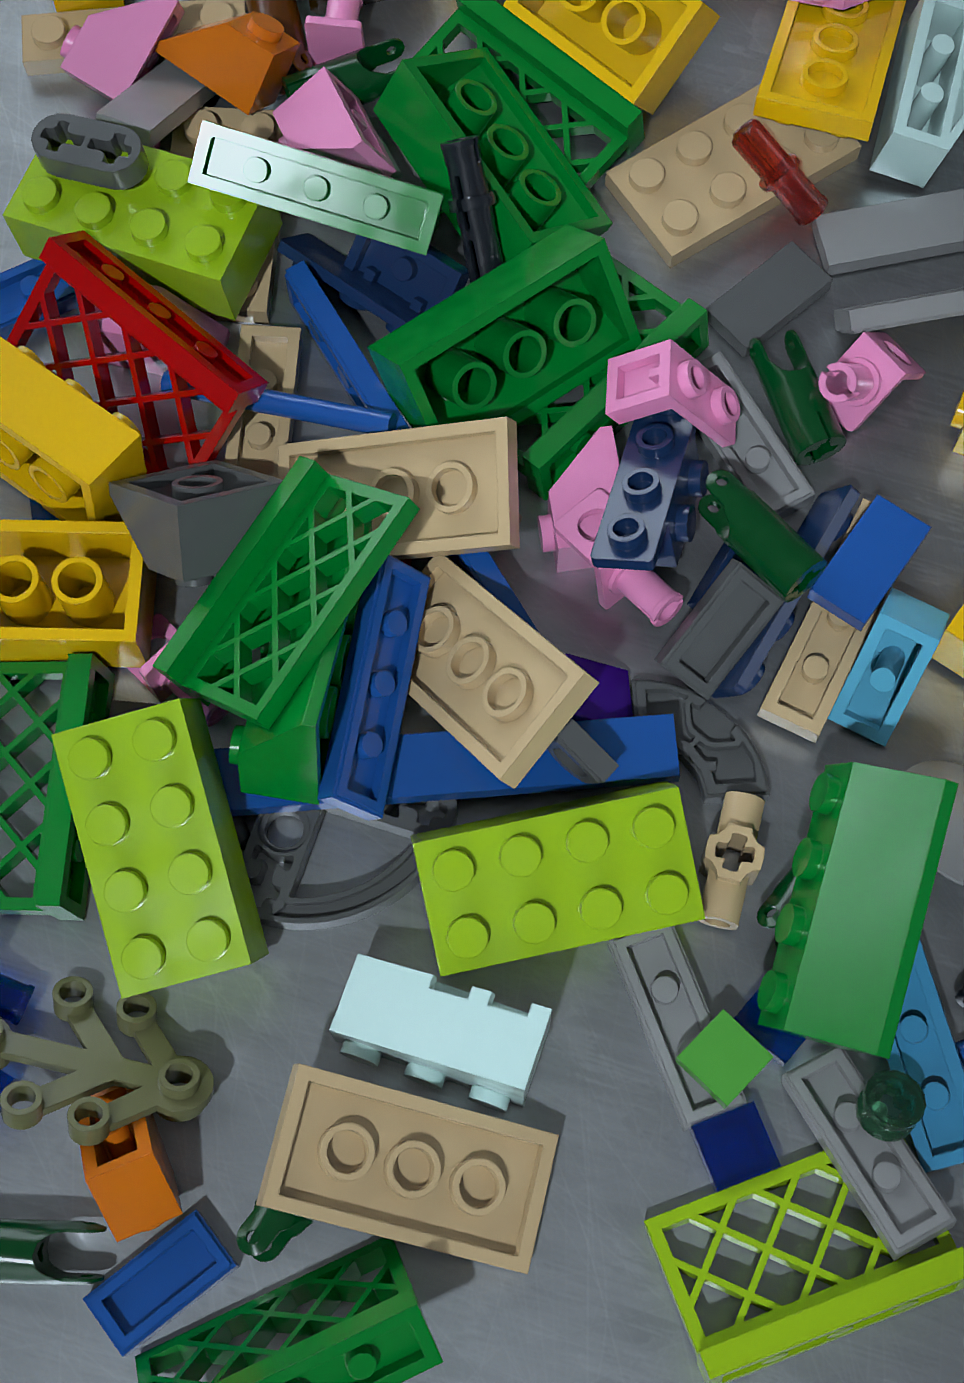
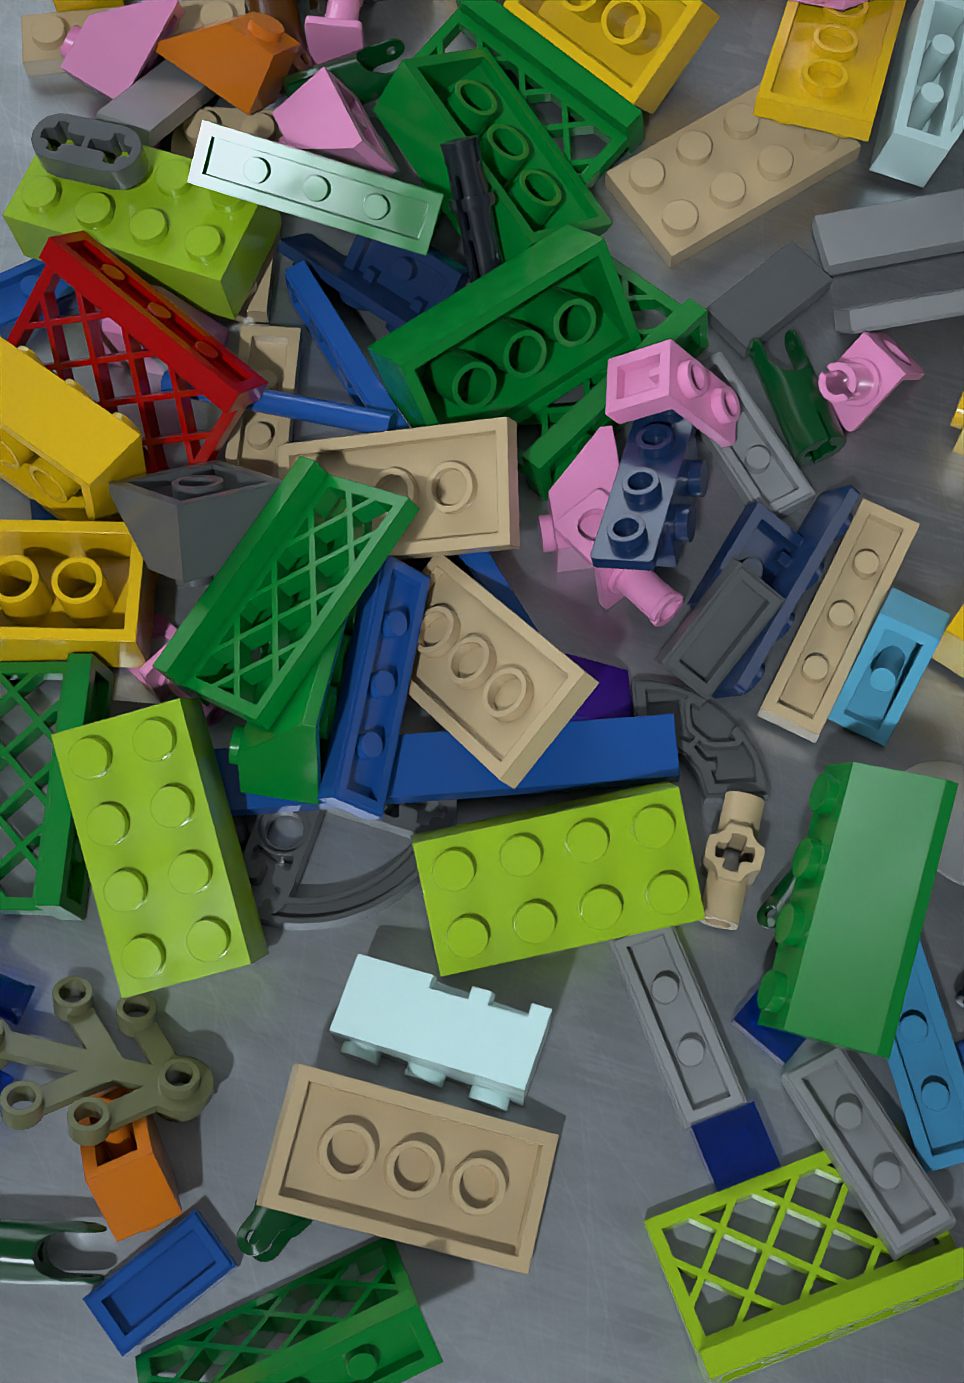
(581, 755): dark grey tile -> none
(724, 1058): bright green tile -> none
(761, 537): dark green piece -> none
(779, 172): clear red axle -> none
(869, 562): blue tile -> none
(906, 1097): clear green bush -> none

